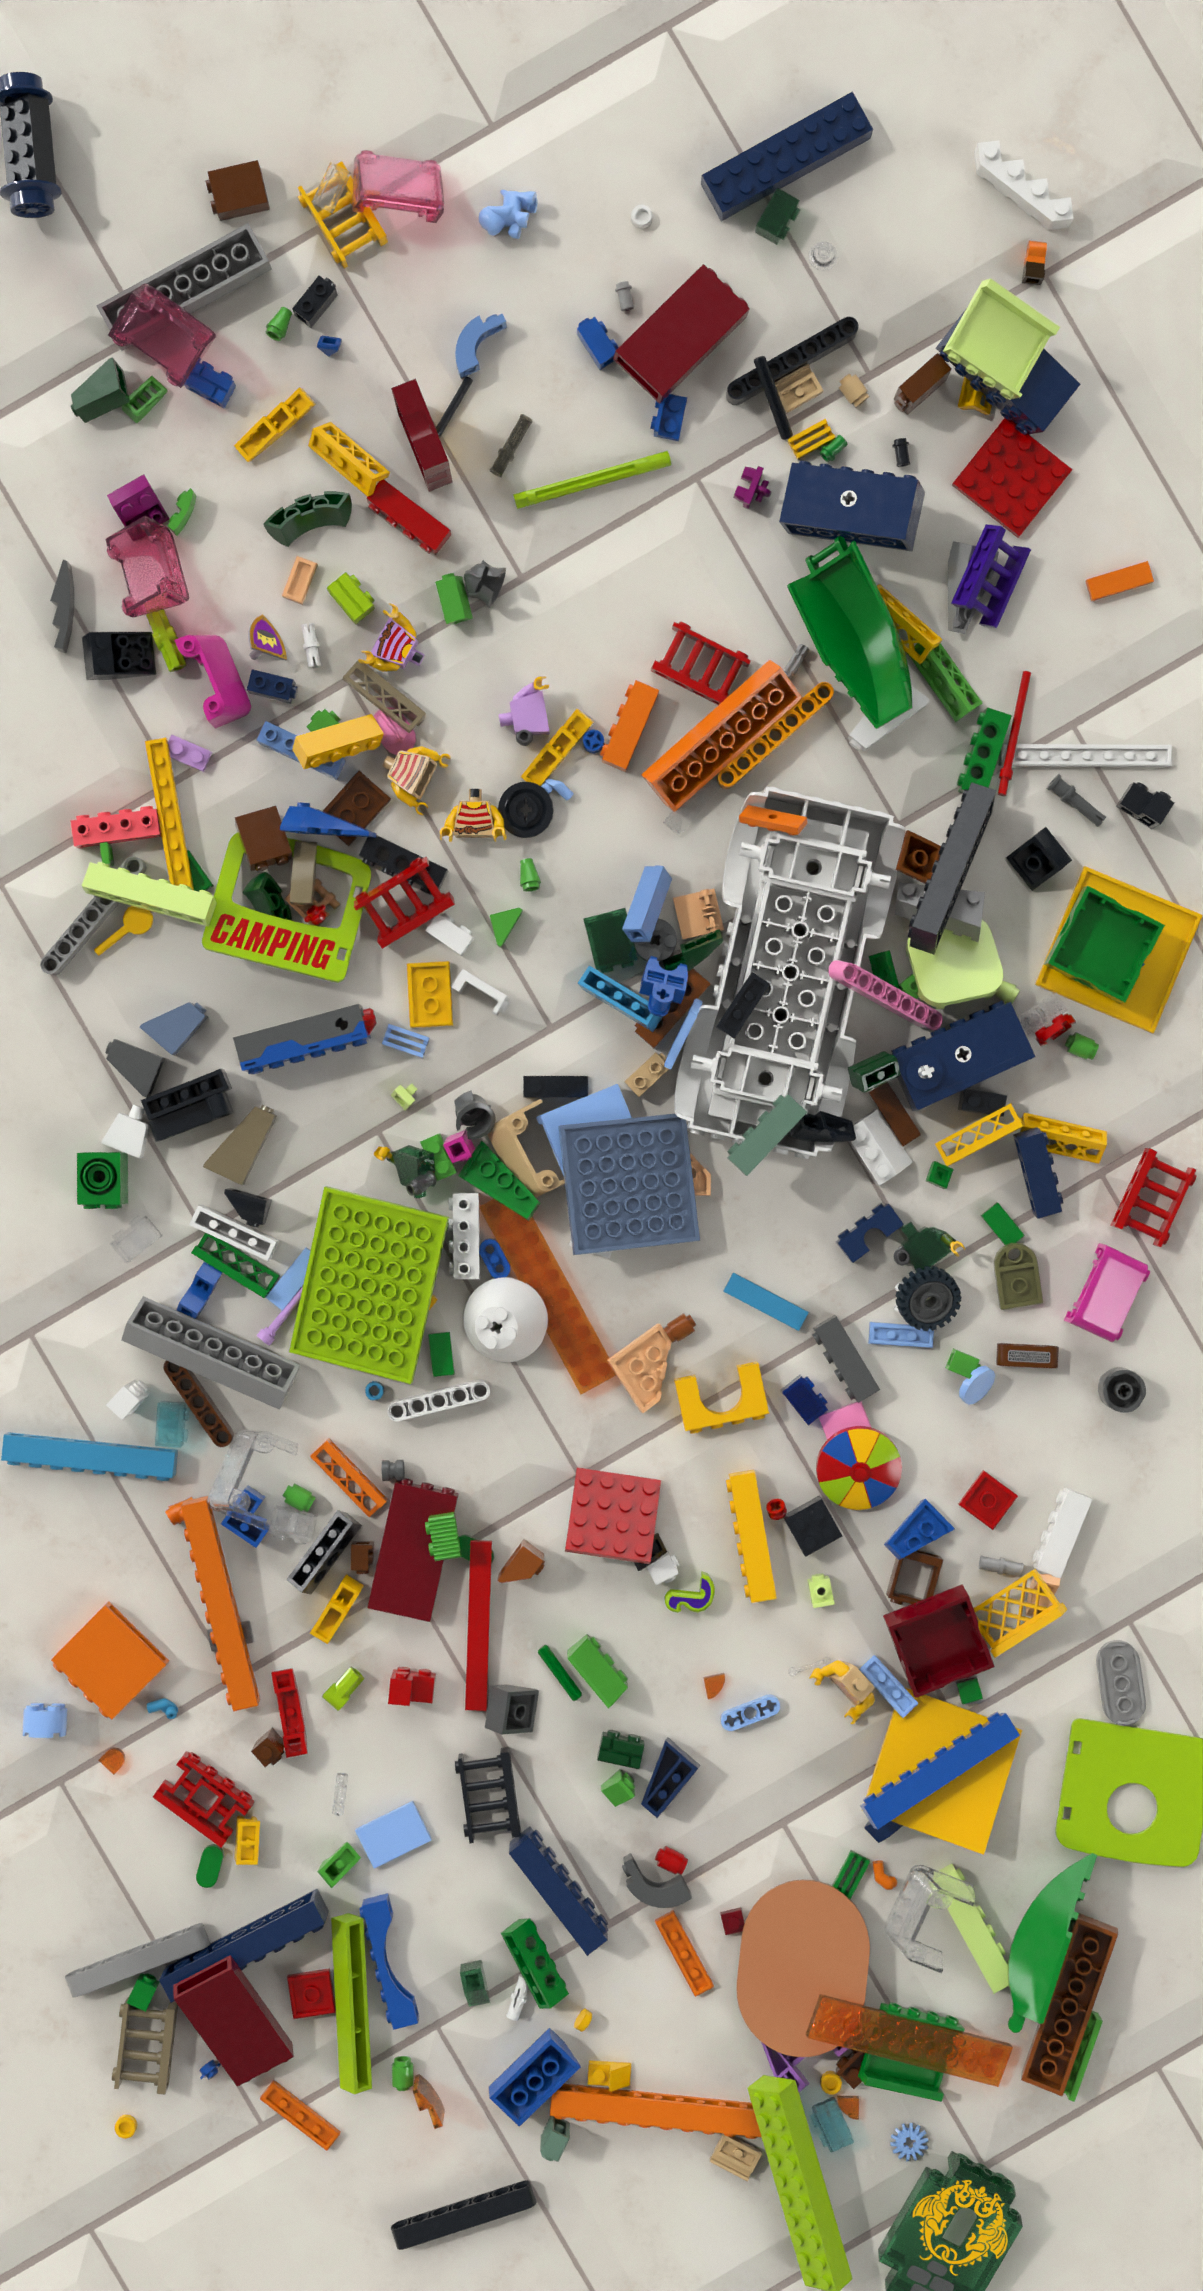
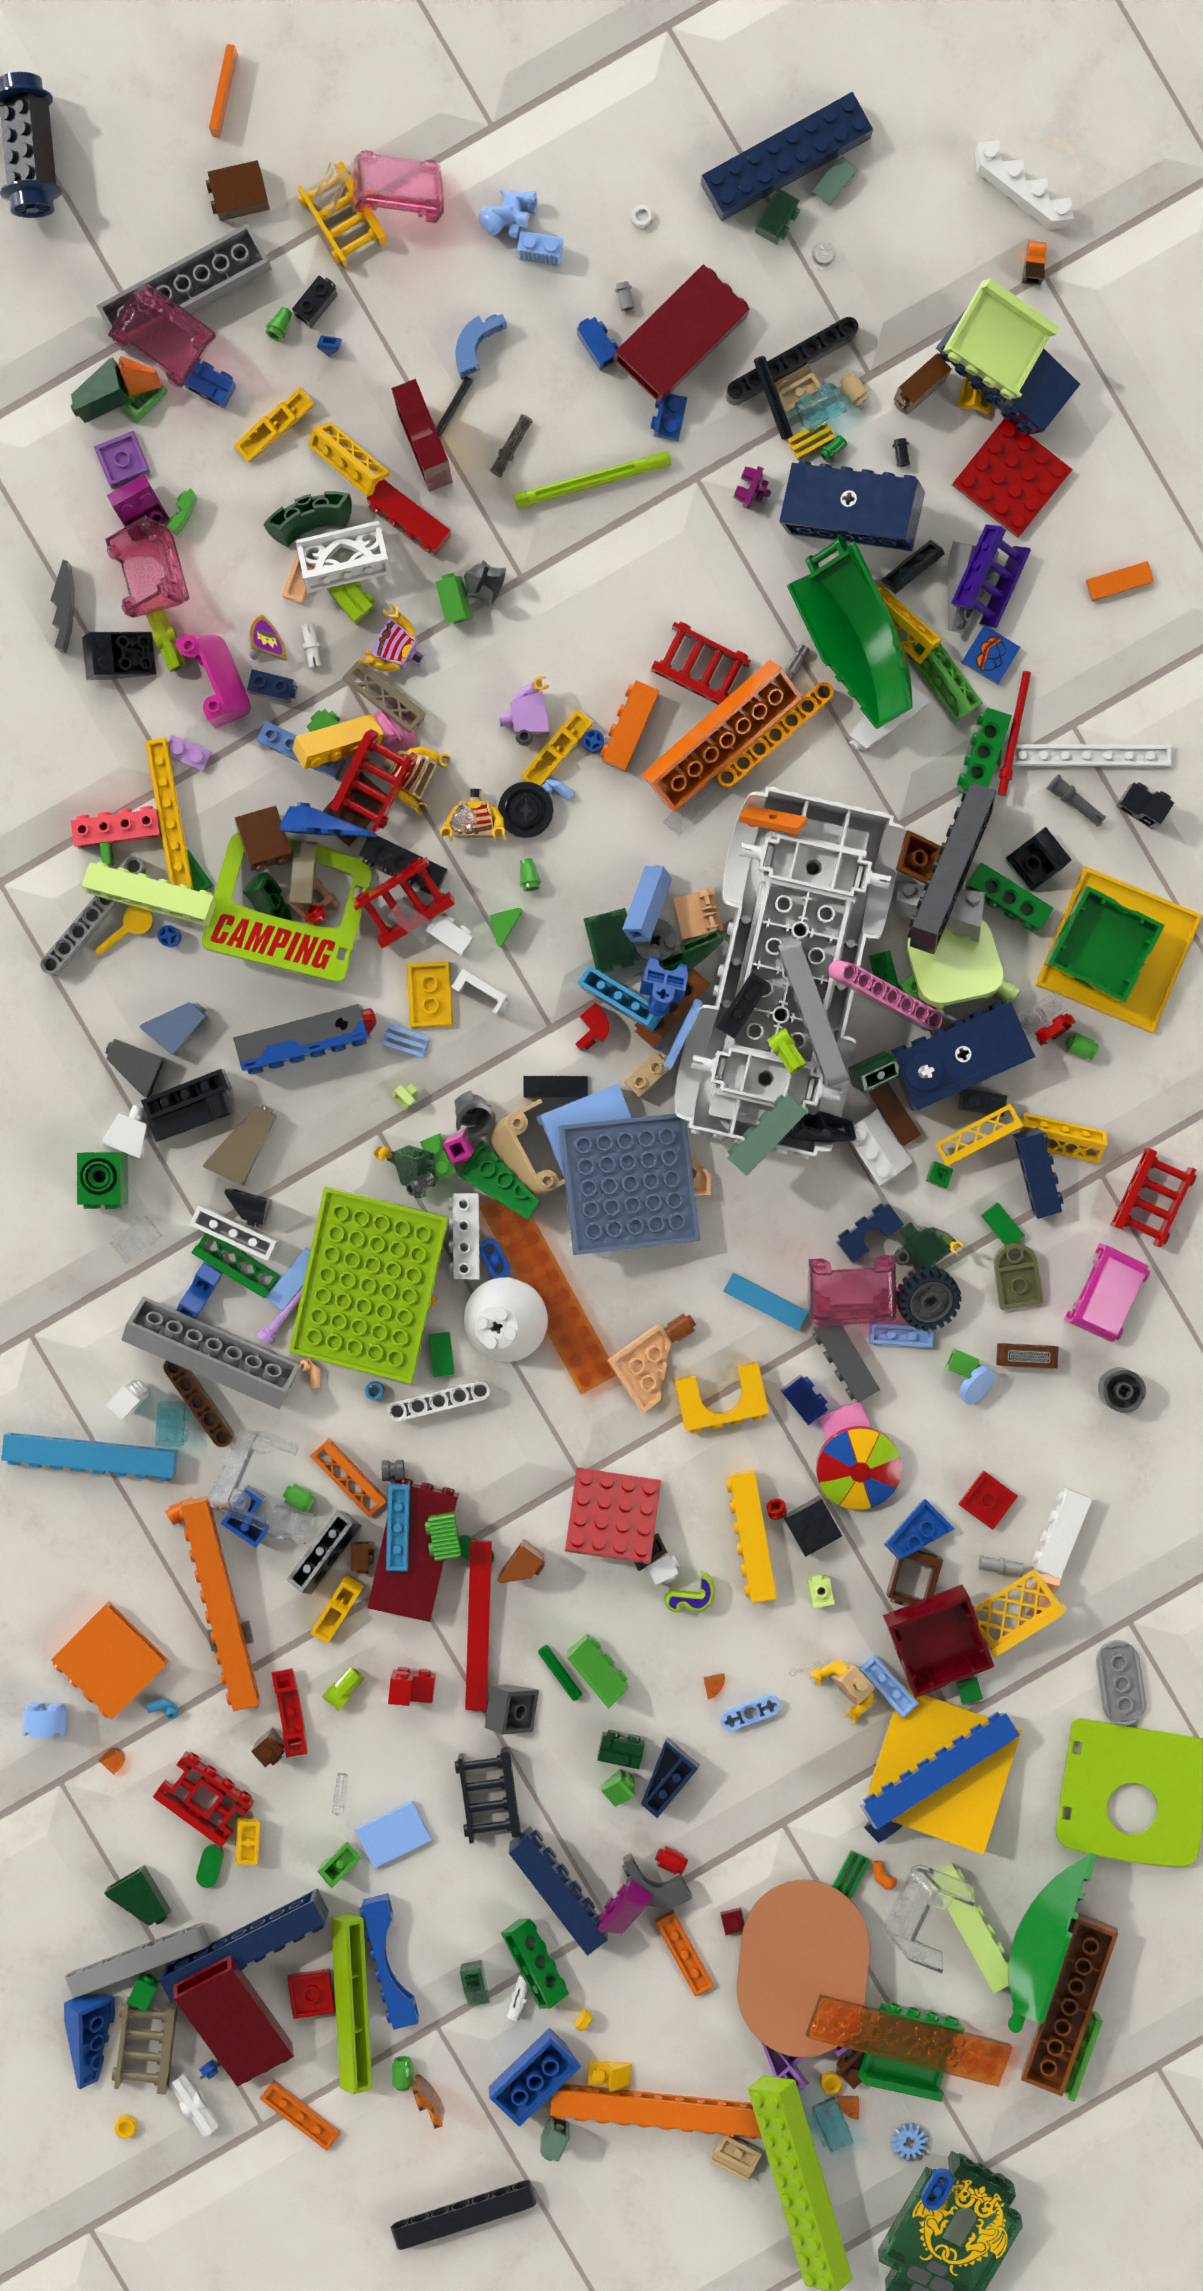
(87, 2027): none -> blue wedge
(122, 459): none -> medium lavender tile
(138, 376): none -> orange slope
(140, 1897): none -> dark green slope
(165, 936): none -> blue wheel
(193, 2104): none -> white piece
(223, 90): none -> orange tile
(312, 1370): none -> light nougat arm
(330, 572): none -> white fence
(352, 781): none -> red fence
(398, 1527): none -> dark azure tile
(411, 920): none -> clear tile
(463, 819): none -> clear cone
(540, 248): none -> light blue brick
(597, 1023): none -> red brick
(624, 1908): none -> magenta slope
(784, 1046): none -> lime piece
(812, 1013): none -> light grey beam
(820, 406): none -> clear light blue brick
(835, 180): none -> sand green slope
(852, 1294): none -> clear pink windscreen
(912, 566): none -> black plate
(938, 2187): none -> blue plate
(990, 654): none -> blue tile
(1039, 909): none -> green brick

